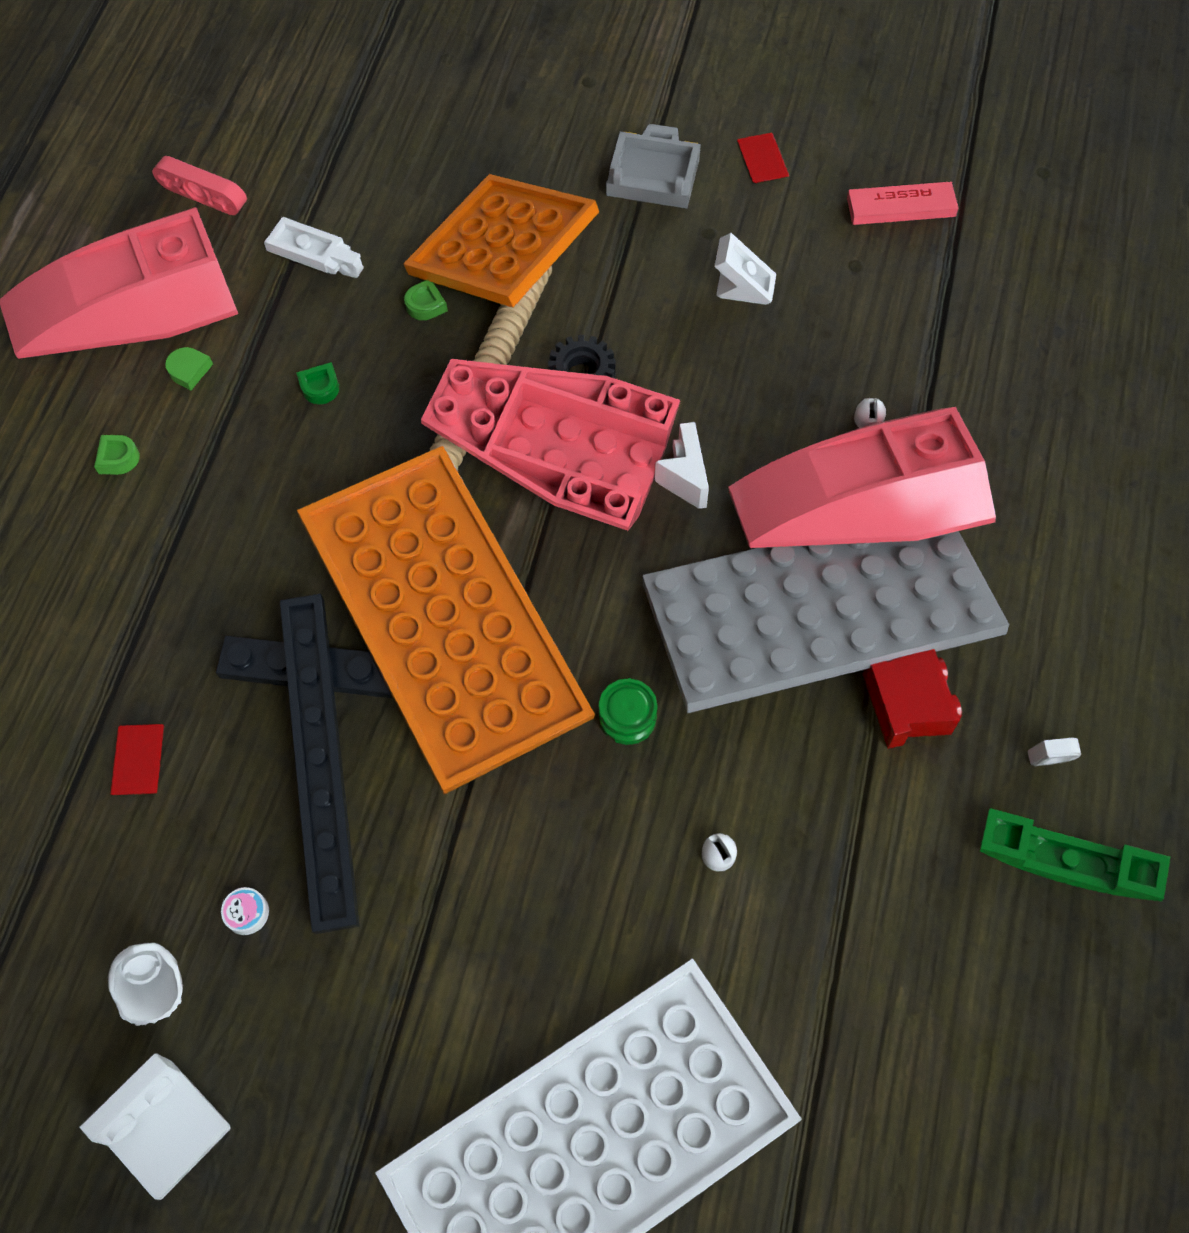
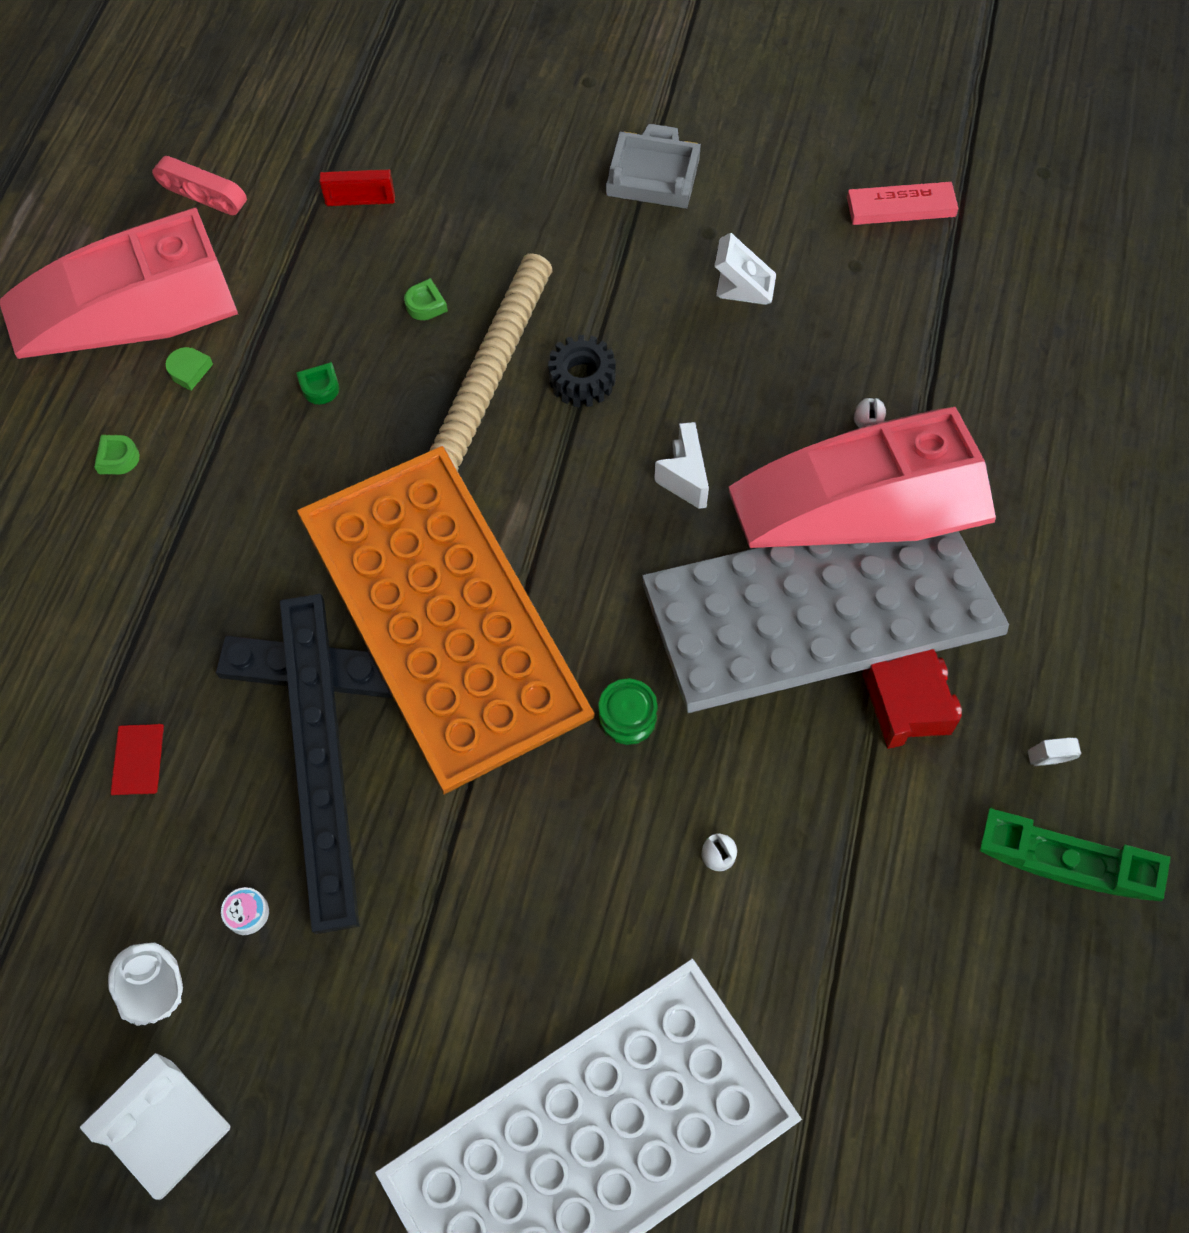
(313, 248): white hinge -> none
(357, 187): none -> red tile
(501, 239): orange plate -> none
(558, 433): coral wedge -> none
(763, 157): red sticker -> none

